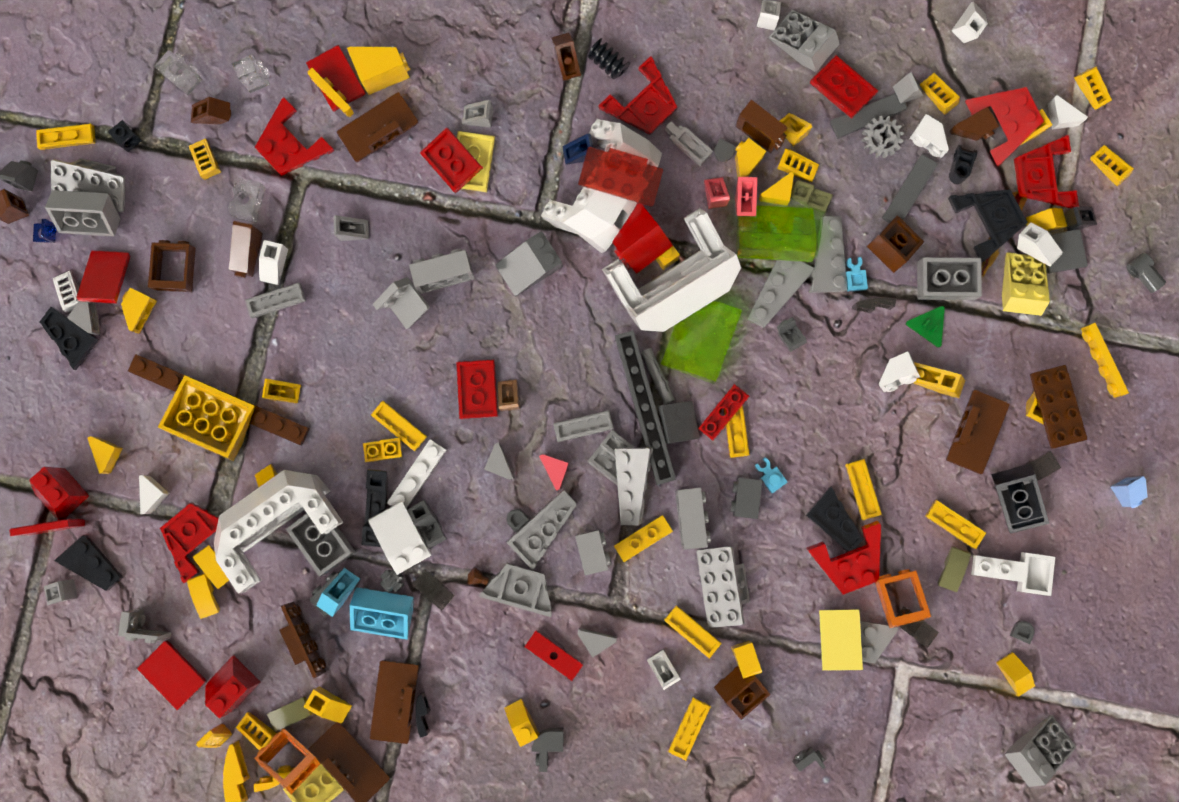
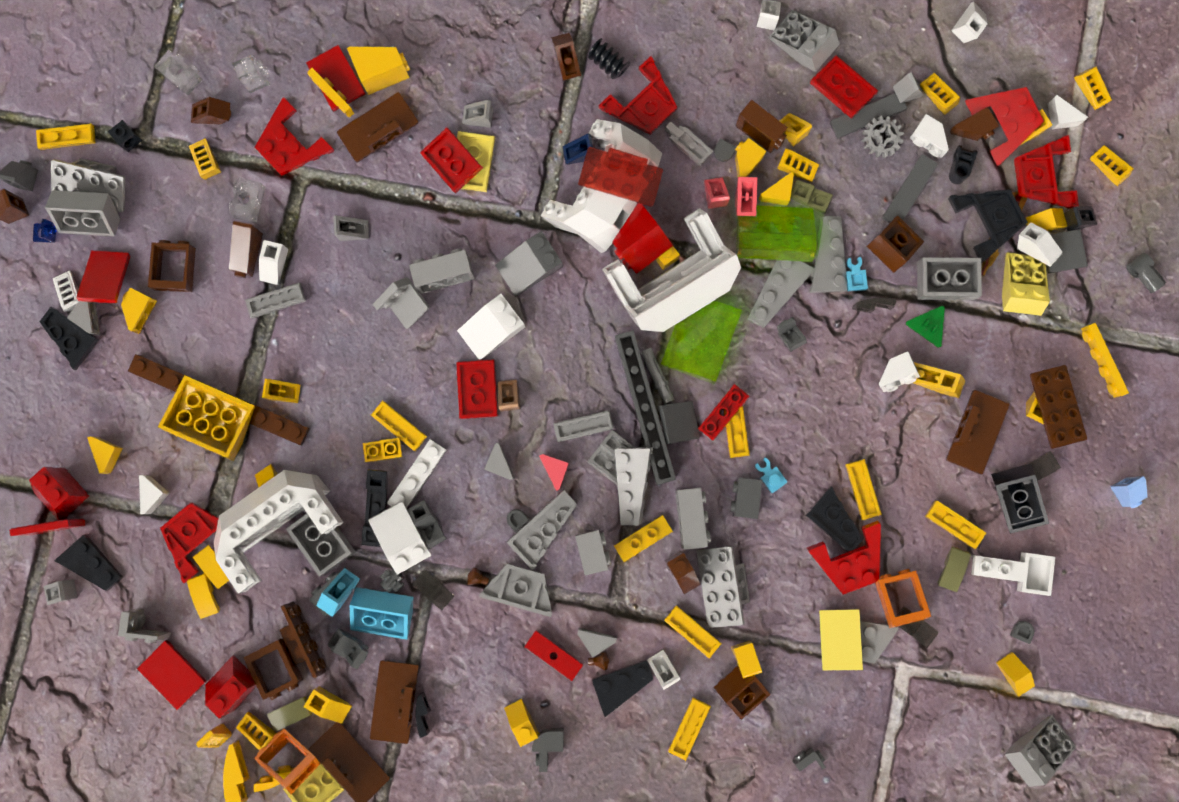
(289, 664): none -> reddish brown window
(348, 647): none -> dark grey brick
(491, 327): none -> white slope
(600, 661): none -> reddish brown rock
(620, 685): none -> black wing
(682, 572): none -> reddish brown slope

